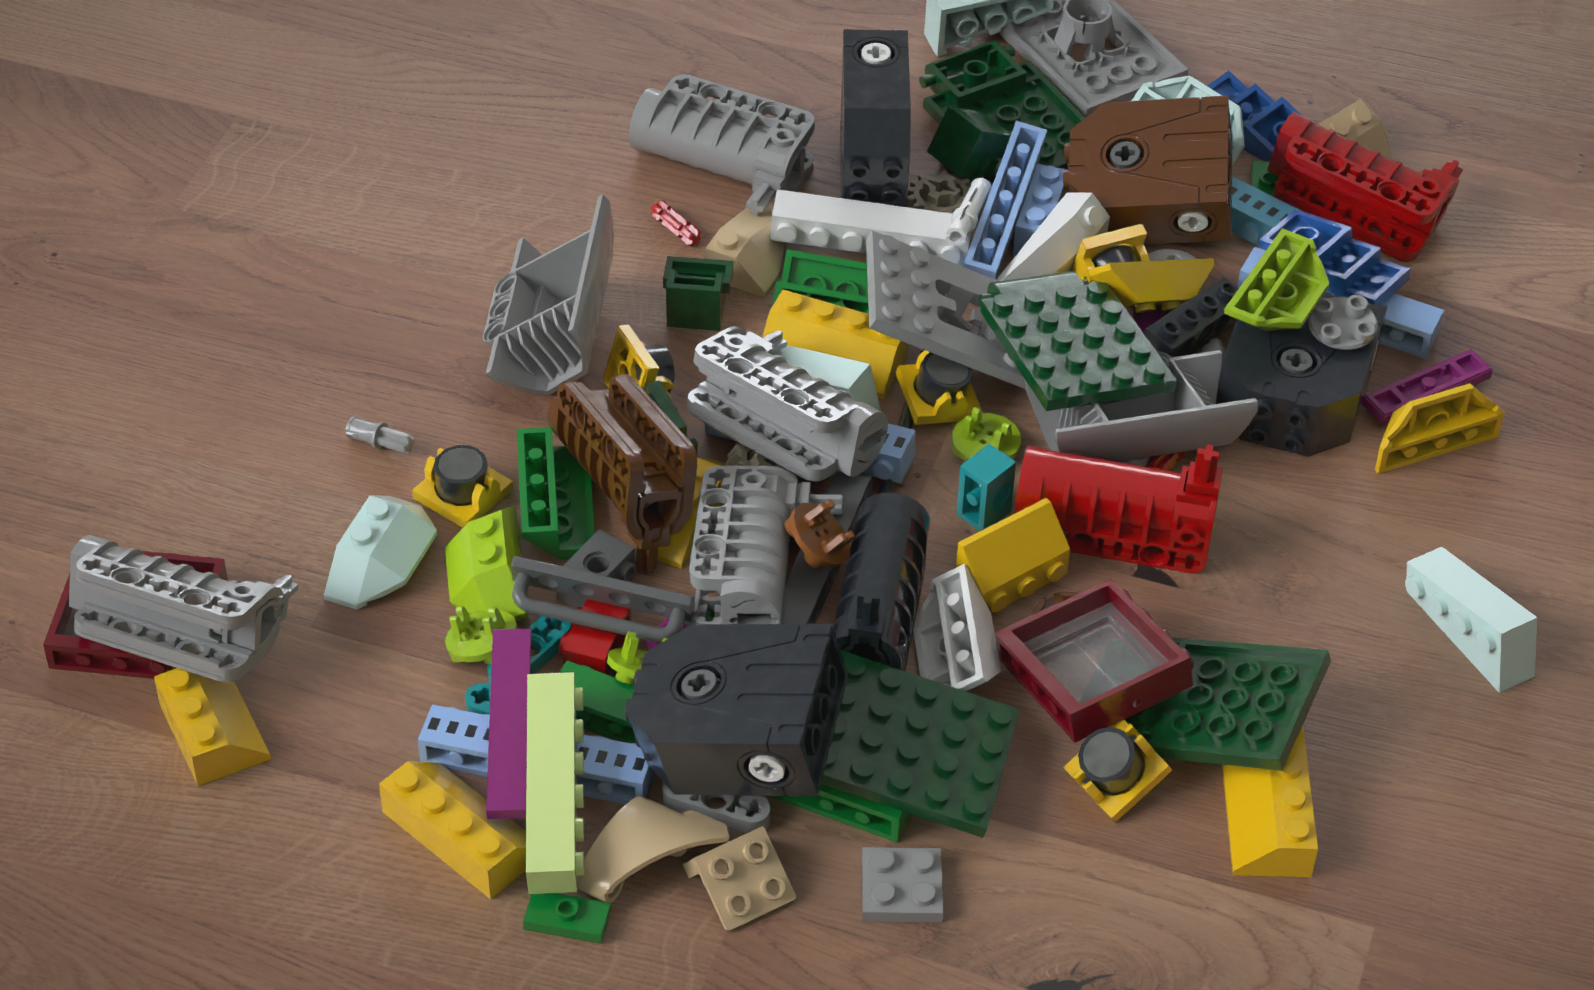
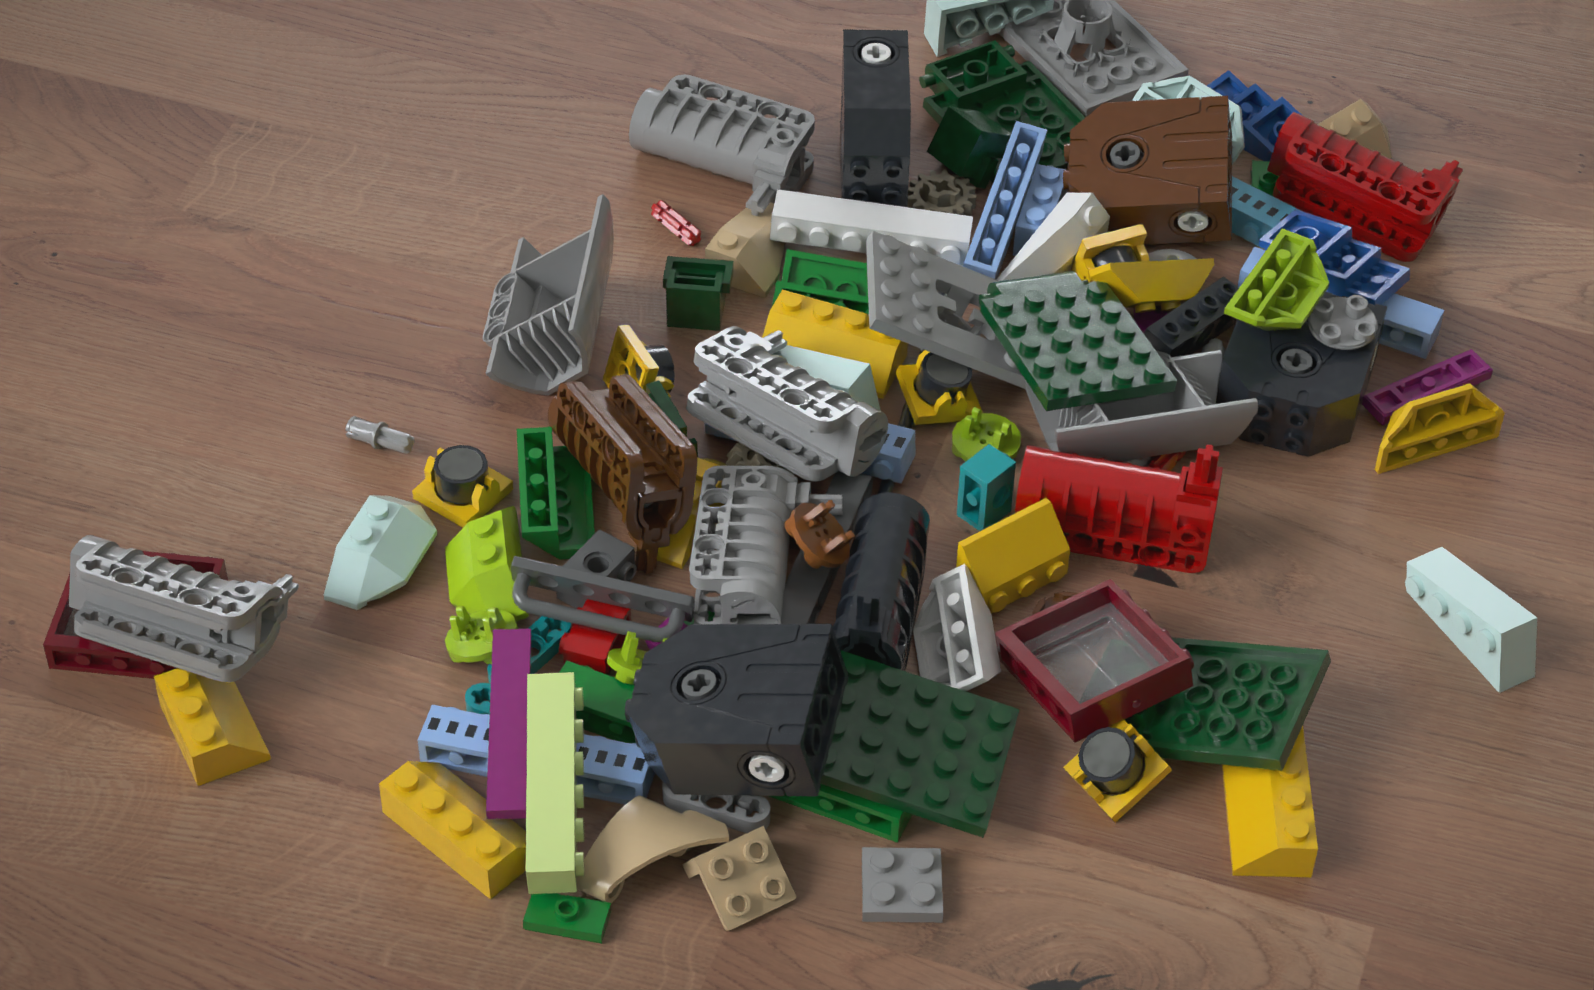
(965, 218): white pin -> none

